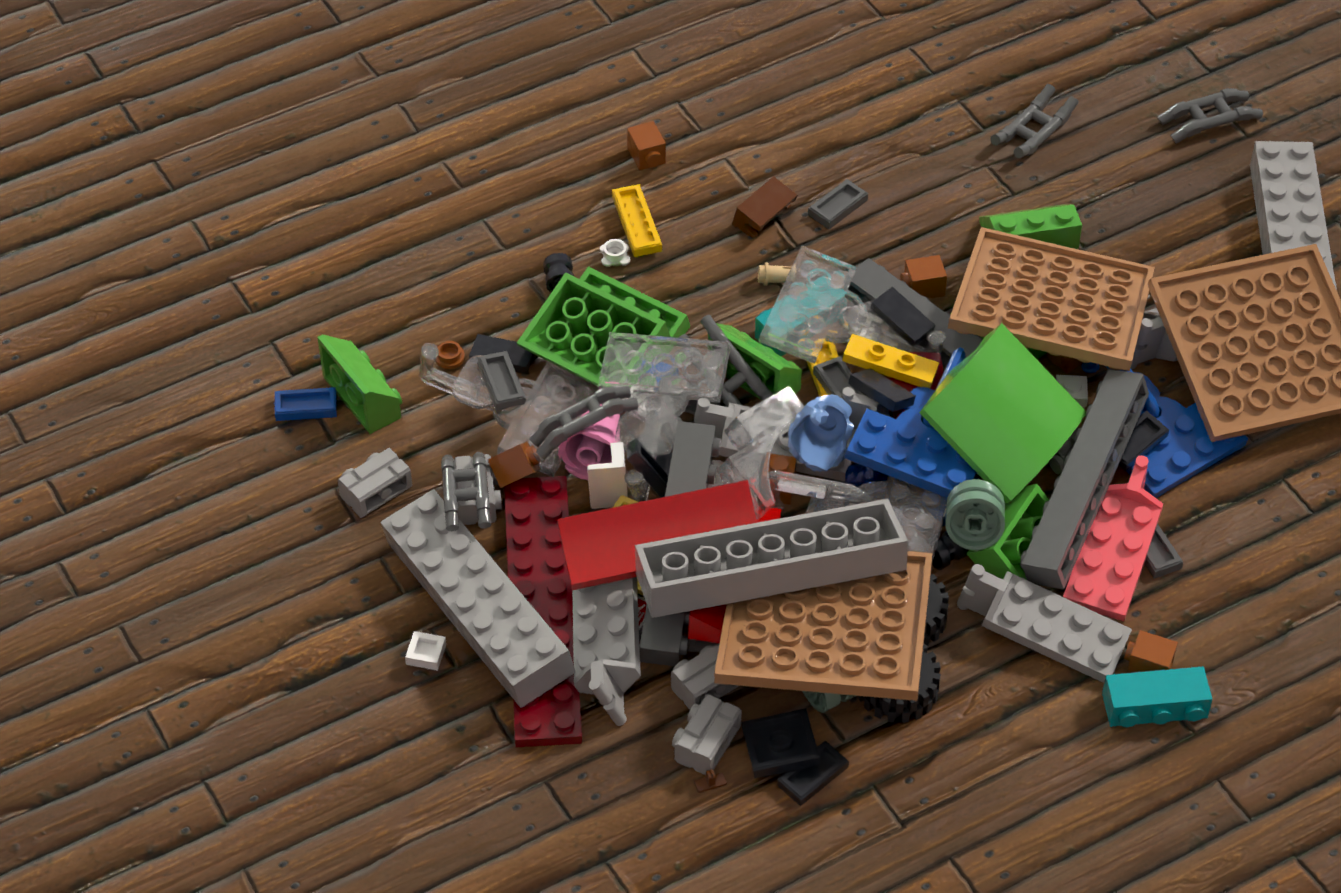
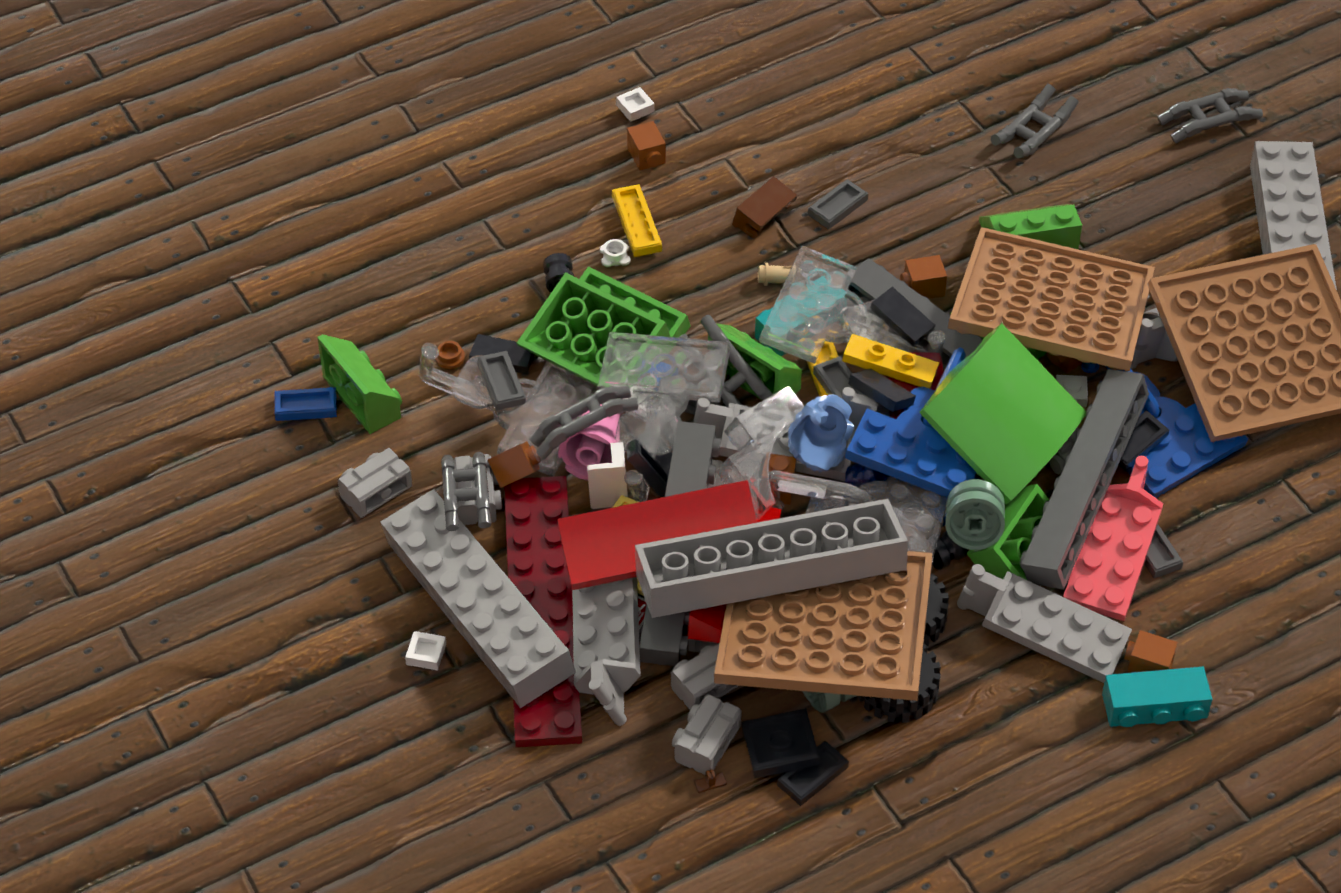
(635, 104): none -> white plate

